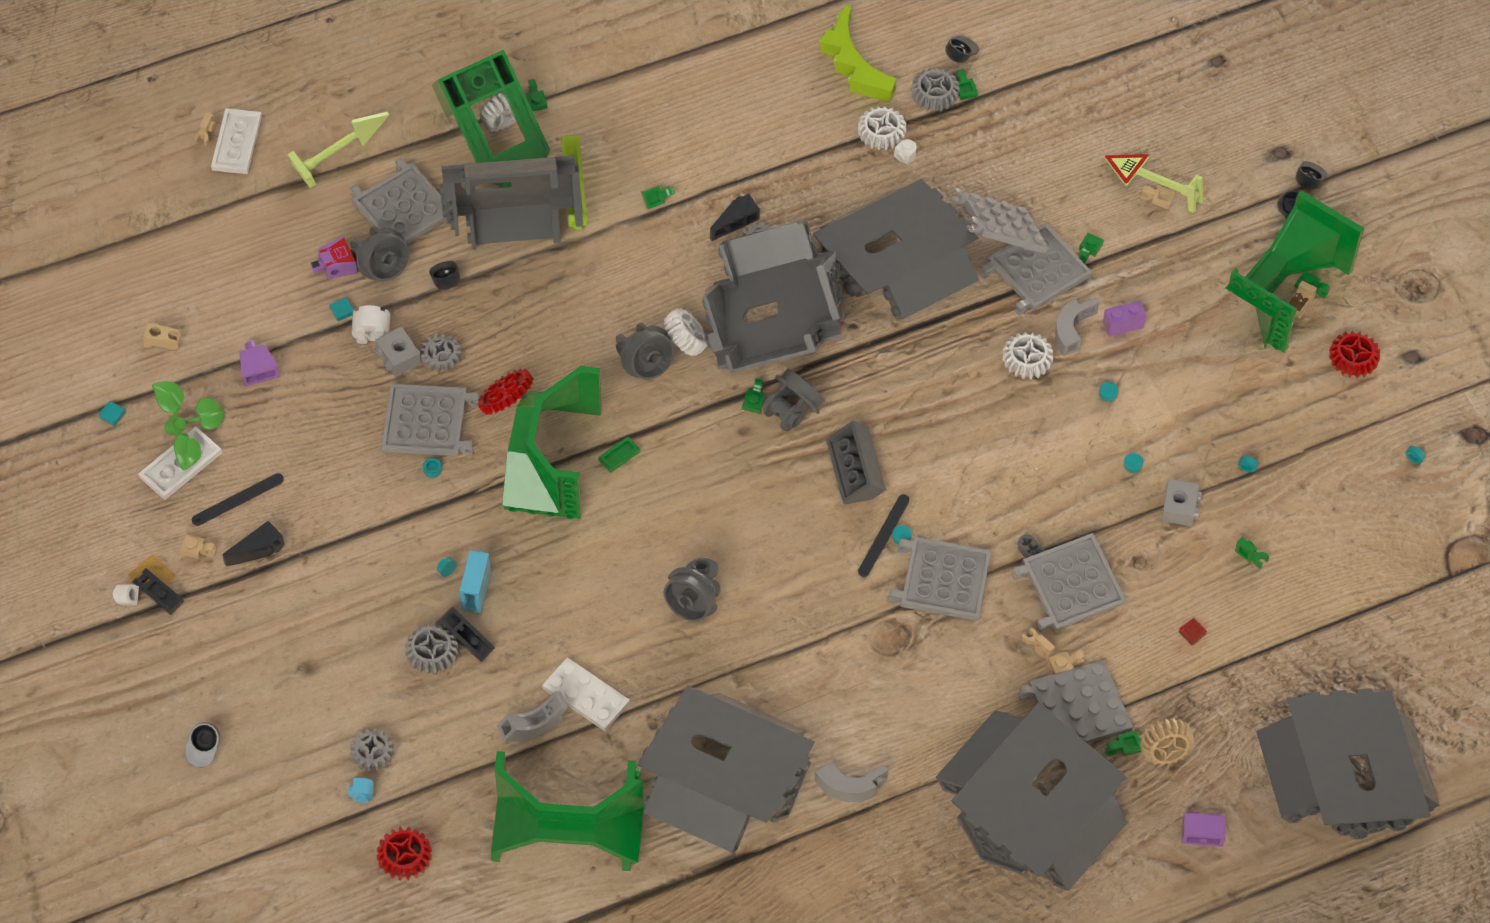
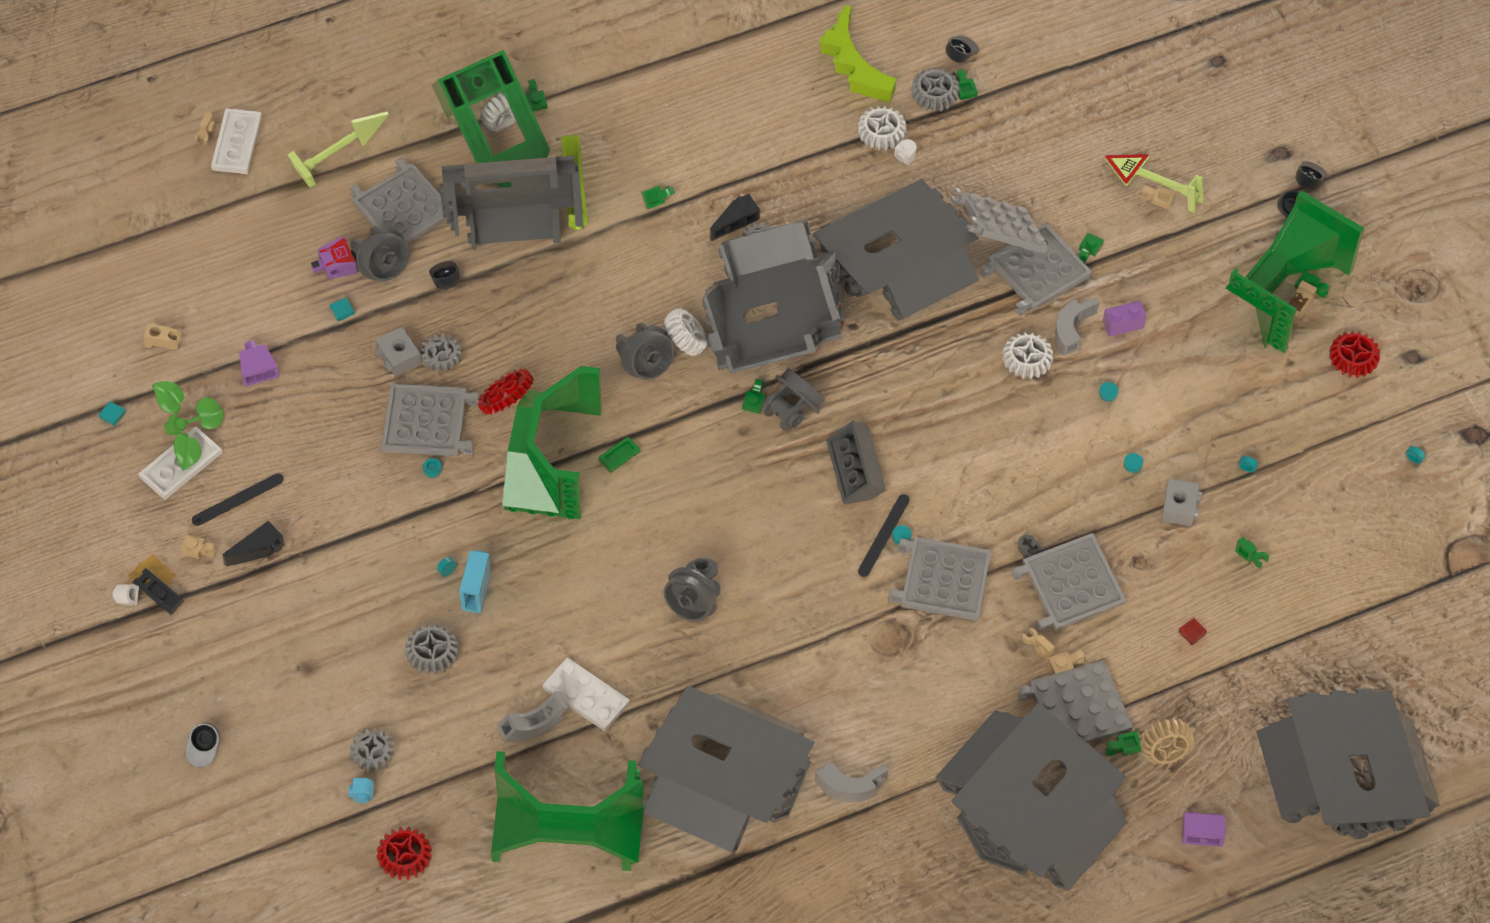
(370, 323): white brick -> none
(465, 634): black slope -> none

